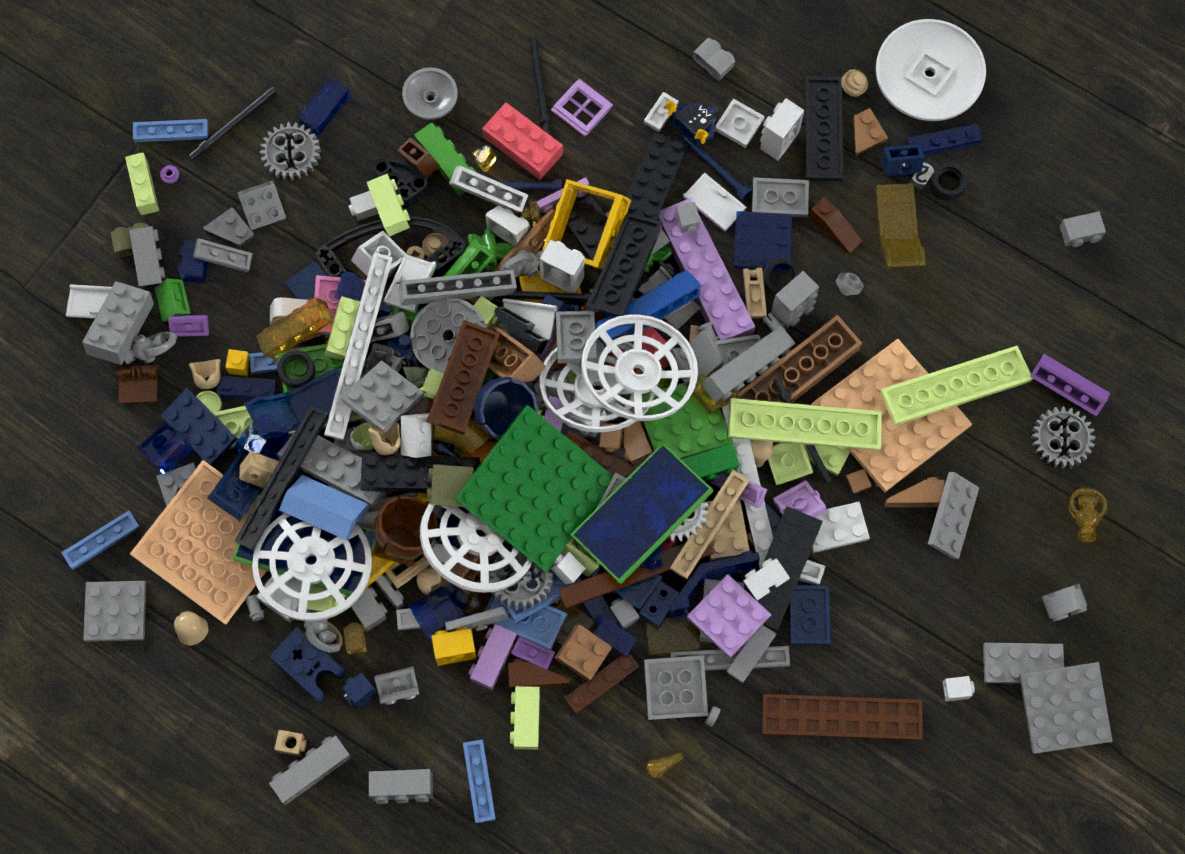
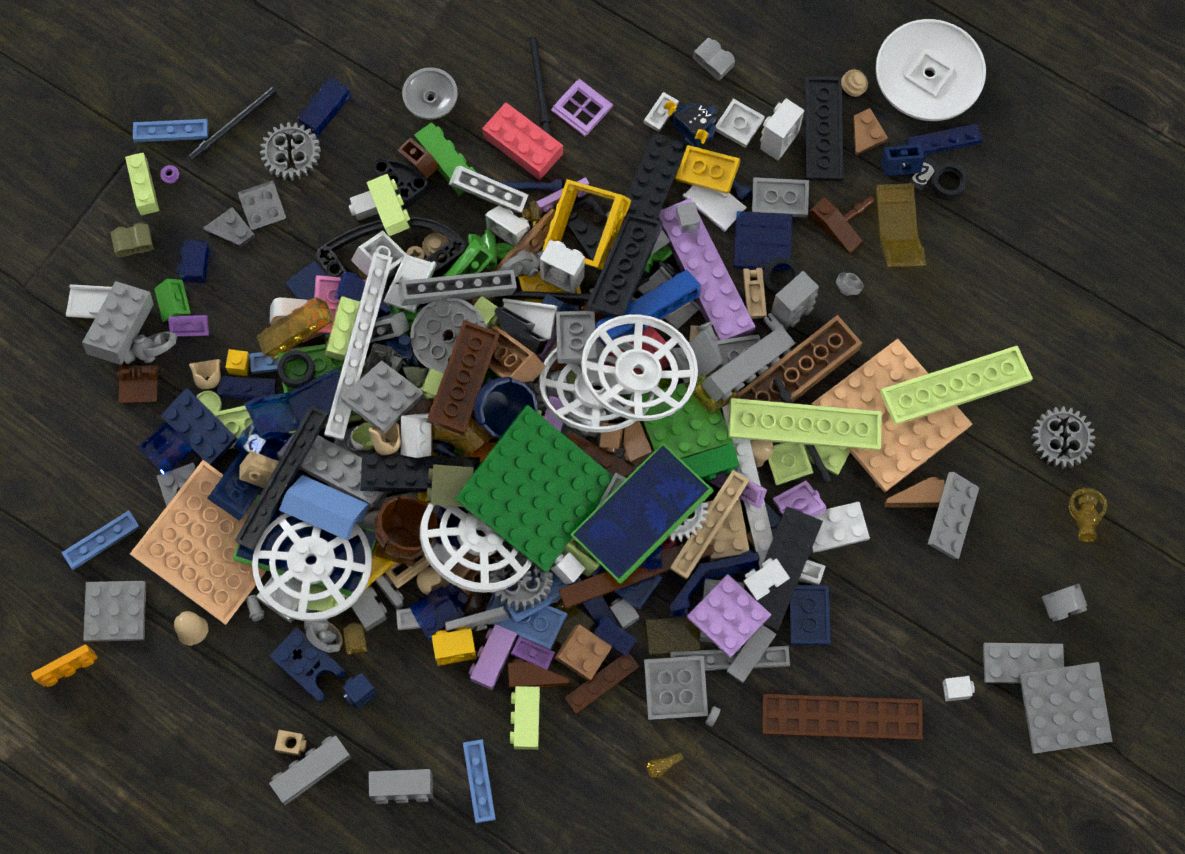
(64, 666): none -> light orange plate
(146, 255): light grey brick -> none
(222, 255): light grey tile -> none
(397, 685): light grey bracket -> none
(484, 158): clear yellow tile -> none
(658, 605): dark blue brick -> none
(707, 169): none -> yellow plate
(858, 481): medium nougat tile -> none
(859, 208): none -> reddish brown bar
(1070, 384): medium lavender brick -> none
(1082, 229): light grey brick -> none

